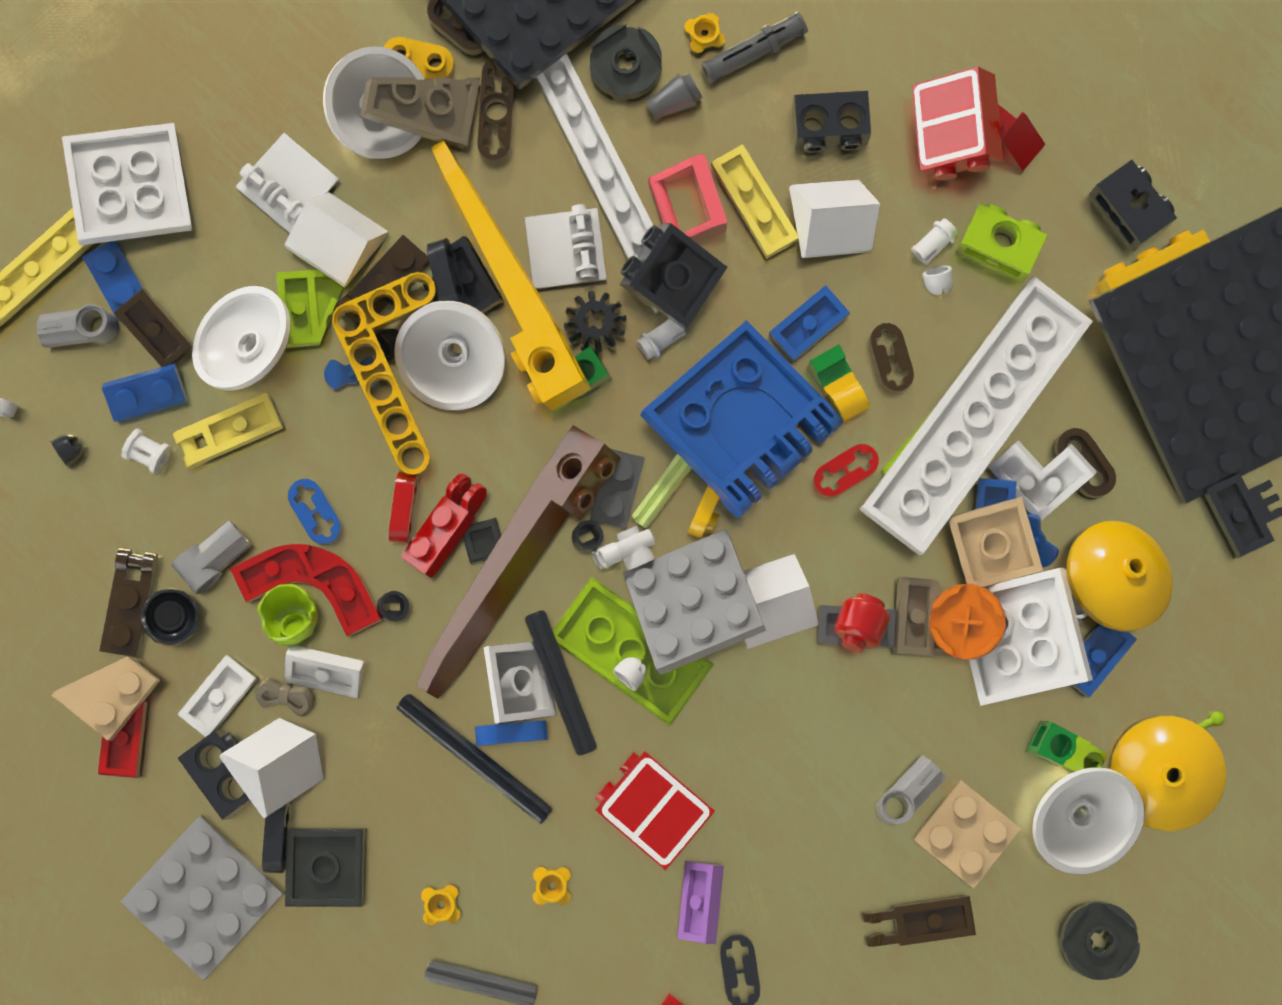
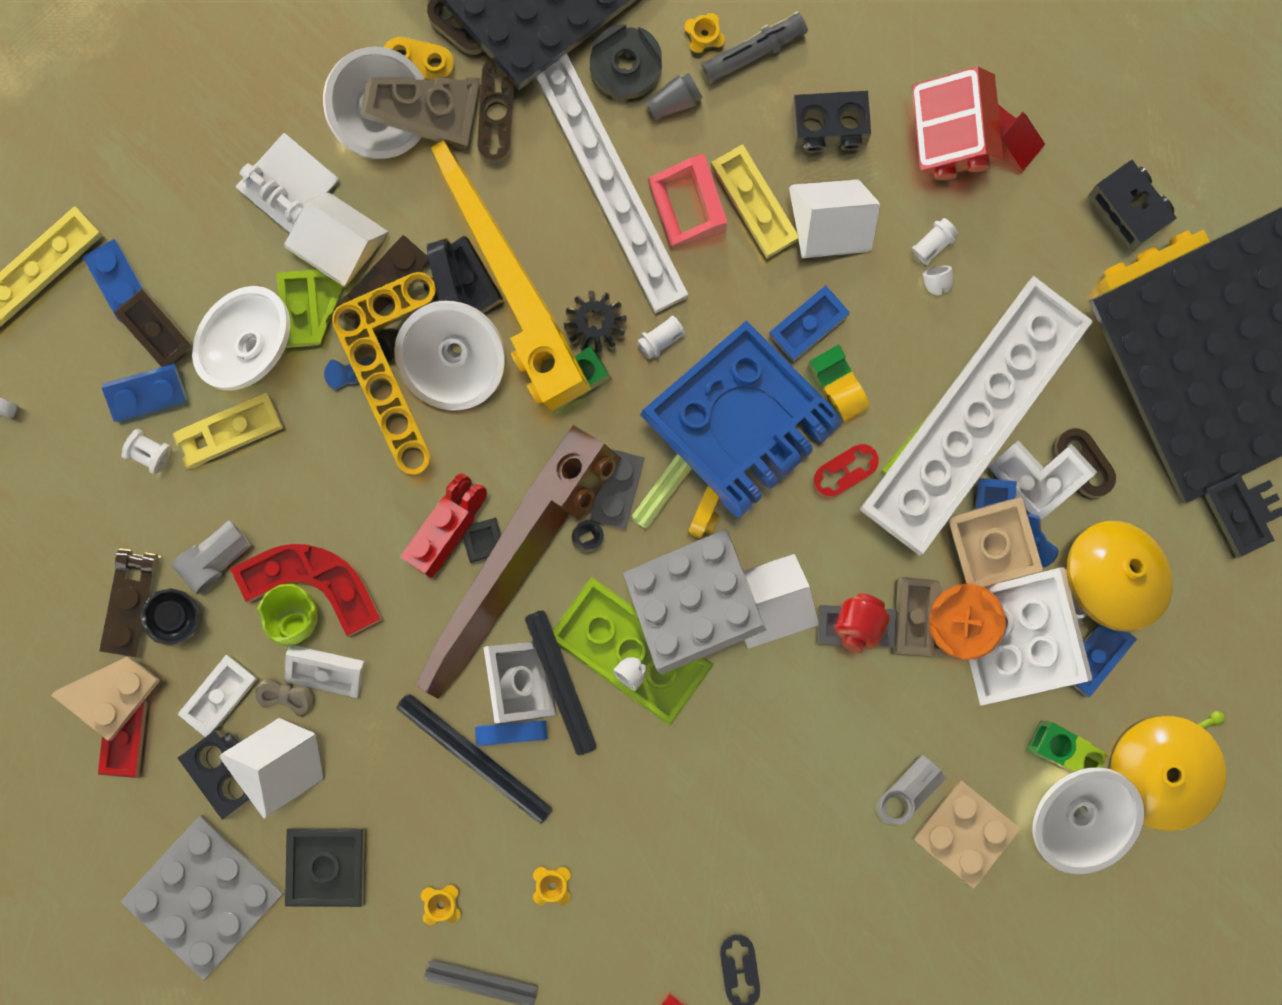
(65, 450): black hinge -> none
(75, 327): light grey piece -> none
(126, 183): white plate -> none
(275, 840): black beam -> none
(307, 516): blue beam -> none
(393, 597): black hinge -> none
(403, 508): red beam -> none
(565, 248): white hinge -> none
(631, 547): white plate -> none
(653, 809): red brick -> none
(672, 273): black plate -> none
(700, 902): medium lavender plate -> none
(899, 356): dark brown beam -> none
(924, 921): dark brown hinge -> none
(981, 246): lime brick -> none
(1121, 936): pearl dark grey plate -> none

